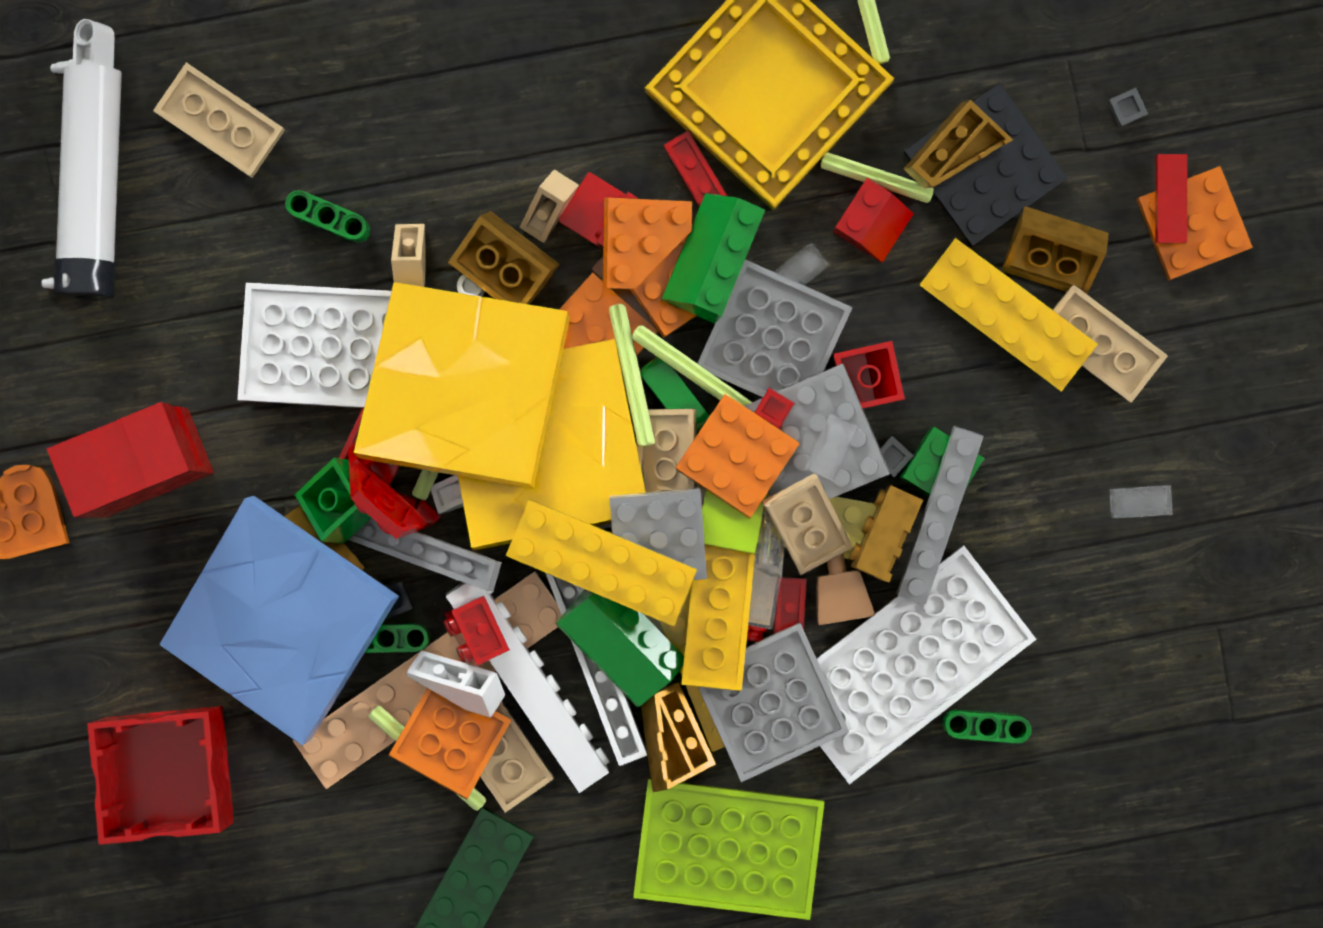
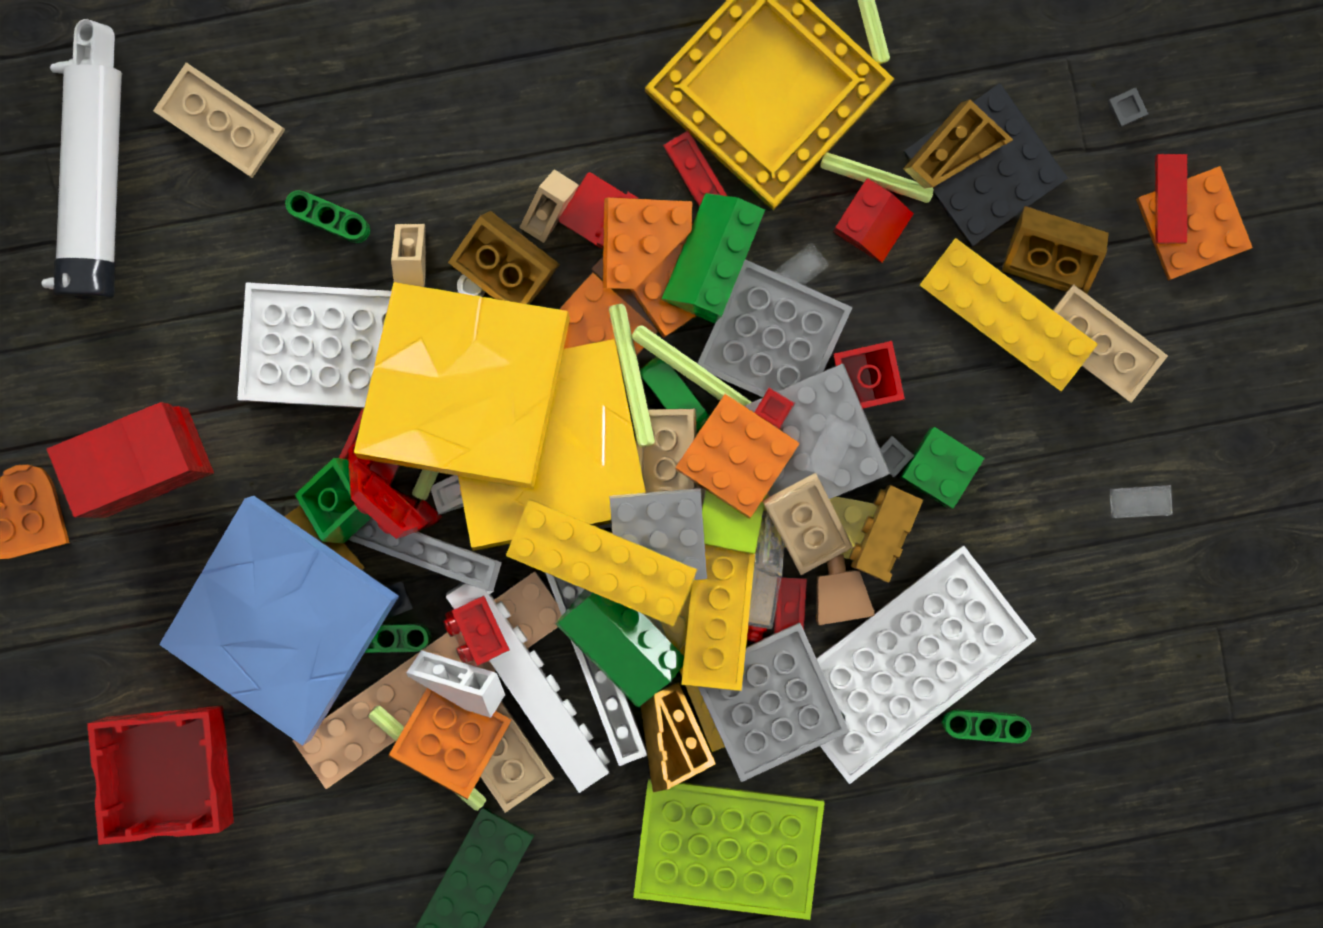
(939, 515): light grey plate -> none

